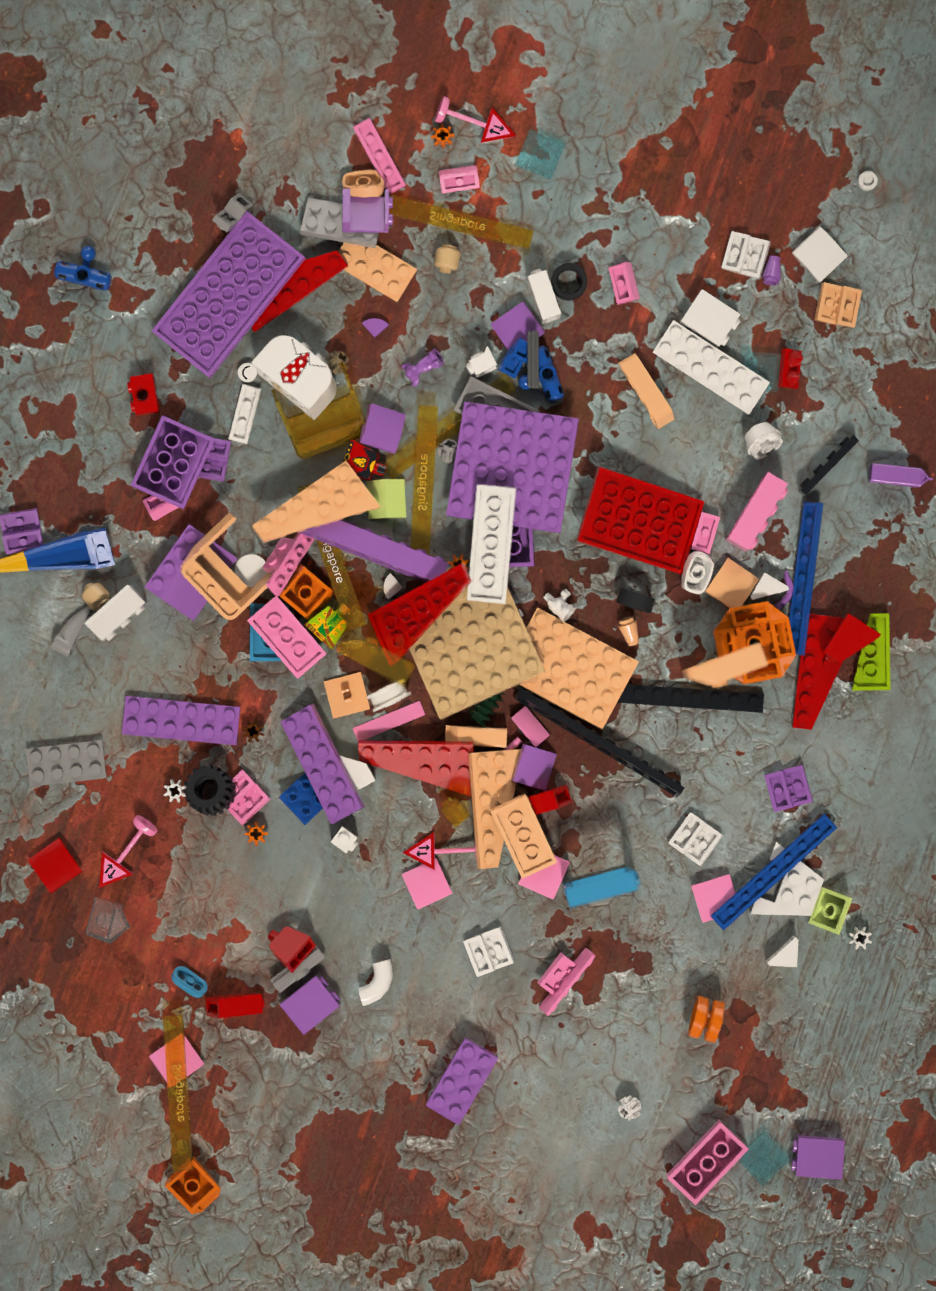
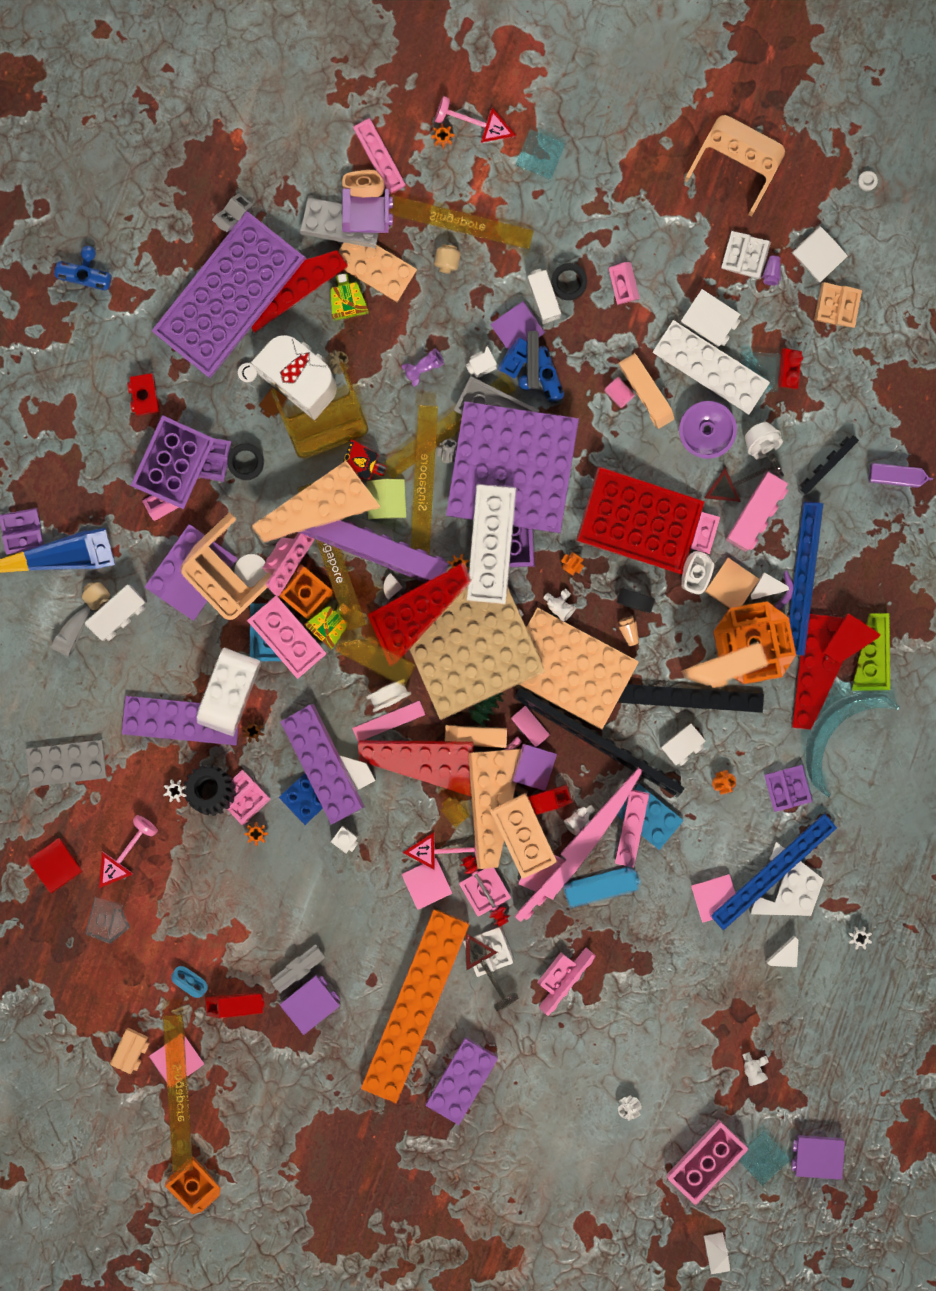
(129, 1051): none -> light nougat brick
(228, 691): none -> white brick
(245, 414): white tile -> none
(245, 447): none -> black tyre
(268, 404): none -> reddish brown brick
(290, 947): red torso -> none
(346, 695): light nougat piece -> none
(347, 299): none -> torso
(375, 326): medium lavender tile -> none
(380, 983): white cylinder -> none
(382, 428): medium lavender slope -> none
(415, 1005): none -> orange brick
(459, 179): bright pink slope -> none
(478, 952): none -> clear smoke piece
(485, 891): none -> bright pink plate
(572, 563): none -> orange gear
(579, 819): none -> white piece
(580, 848): none -> bright pink slope
(619, 392): none -> bright pink piece
(632, 828): none -> bright pink plate
(658, 822): none -> dark azure plate
(683, 745): none -> white brick
(695, 839): white slope -> none
(706, 1019): orange wheel -> none
(711, 443): none -> medium lavender dish
(717, 1253): none -> white slope
(724, 488): none -> clear smoke piece
(724, 782): none -> orange gear
(744, 146): none -> light nougat windscreen
(753, 1069): none -> white piece
(827, 724): none -> clear light blue windscreen
(830, 910): yellowish green slope -> none

